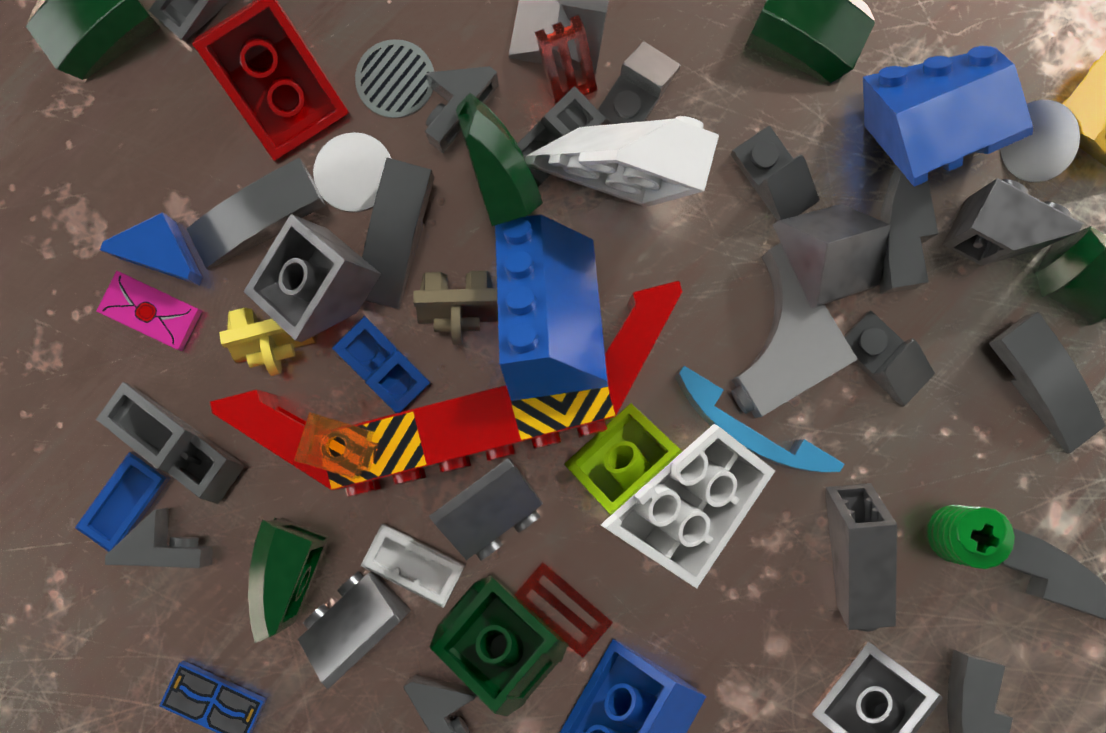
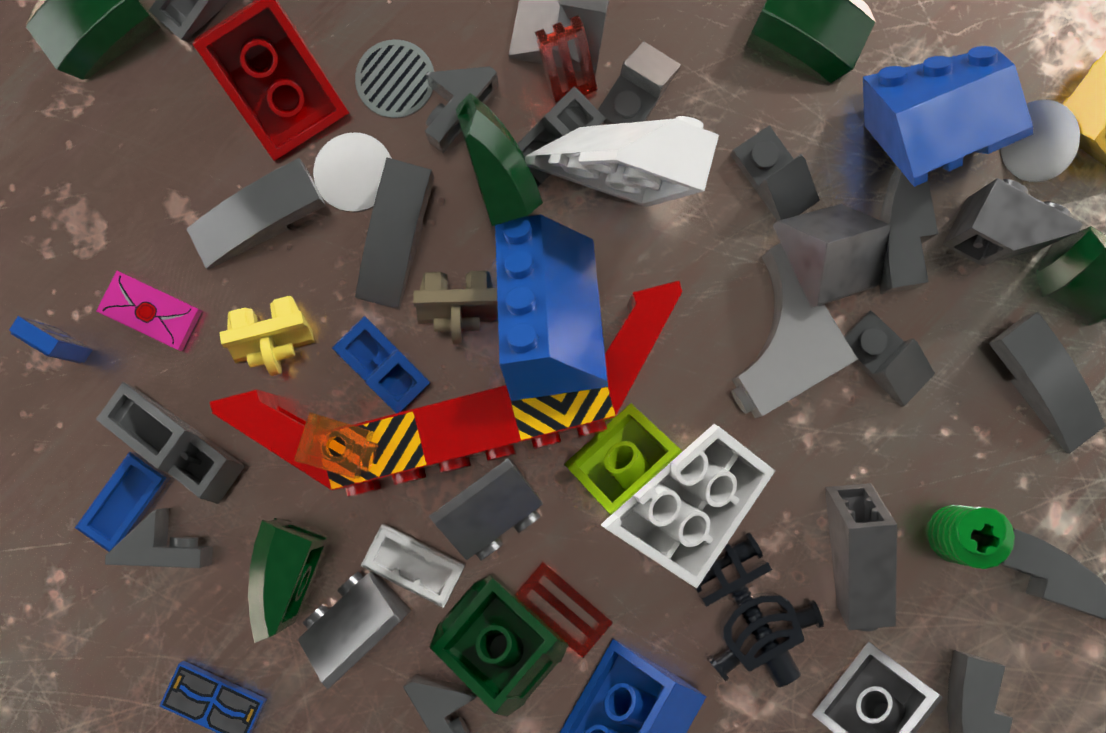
(49, 340): none -> blue tile
(156, 246): blue slope -> none
(310, 279): flat silver slope -> none
(773, 652): none -> black piece
(802, 455): dark azure slope -> none

